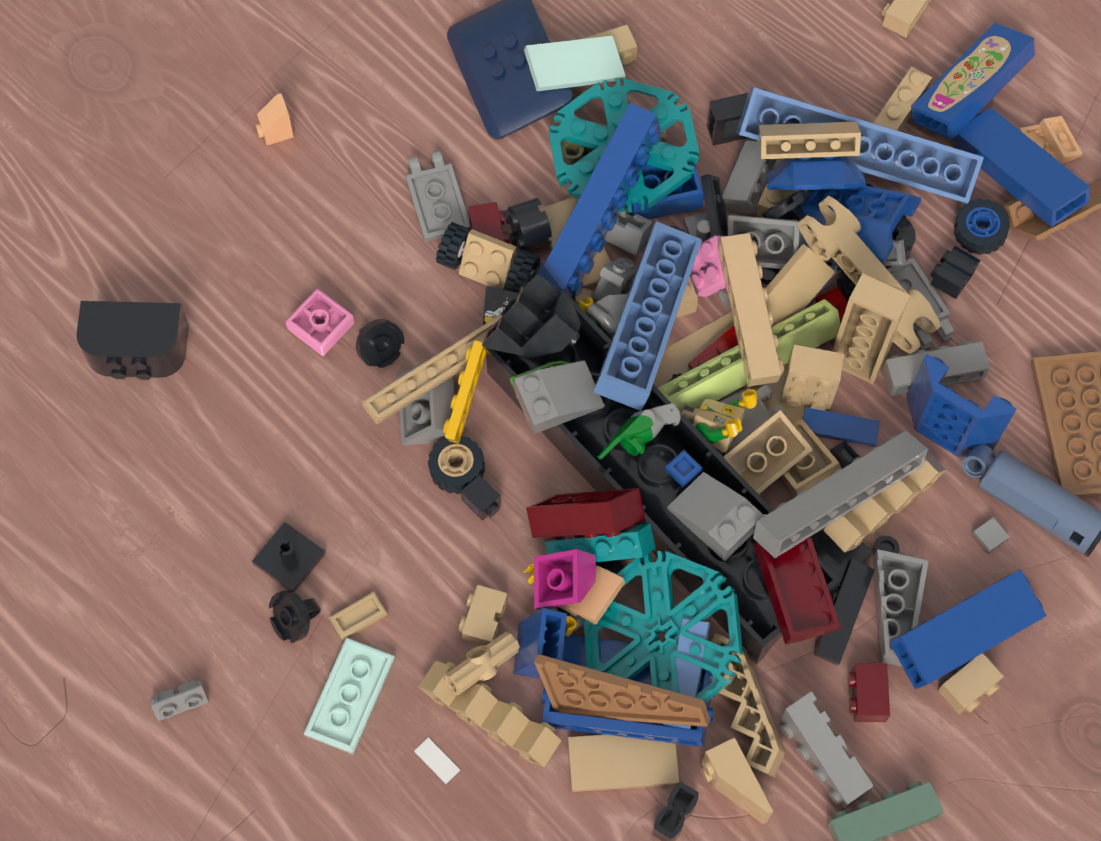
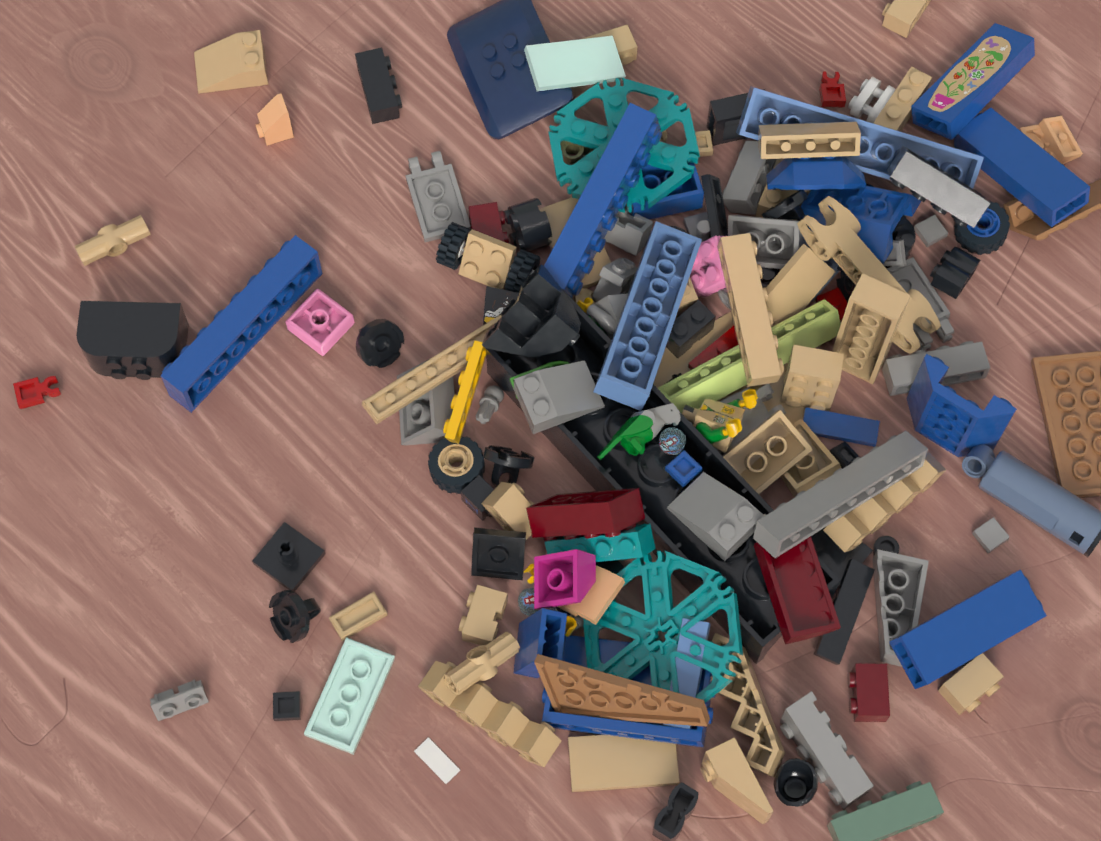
(31, 391): none -> red plate
(112, 240): none -> tan piece
(232, 63): none -> tan slope
(242, 323): none -> blue brick
(286, 706): none -> black plate
(378, 85): none -> black brick
(489, 403): none -> light grey axle
(498, 553): none -> black tile
(507, 462): none -> black tile
(509, 507): none -> tan brick
(526, 602): none -> clear light blue tile
(672, 441): none -> clear light blue tile
(689, 328): none -> black brick
(704, 143): none -> tan plate
(796, 782): none -> black hair
(831, 92): none -> red plate
(868, 90): none -> white brick
(930, 231): none -> light grey tile
(937, 186): none -> brick

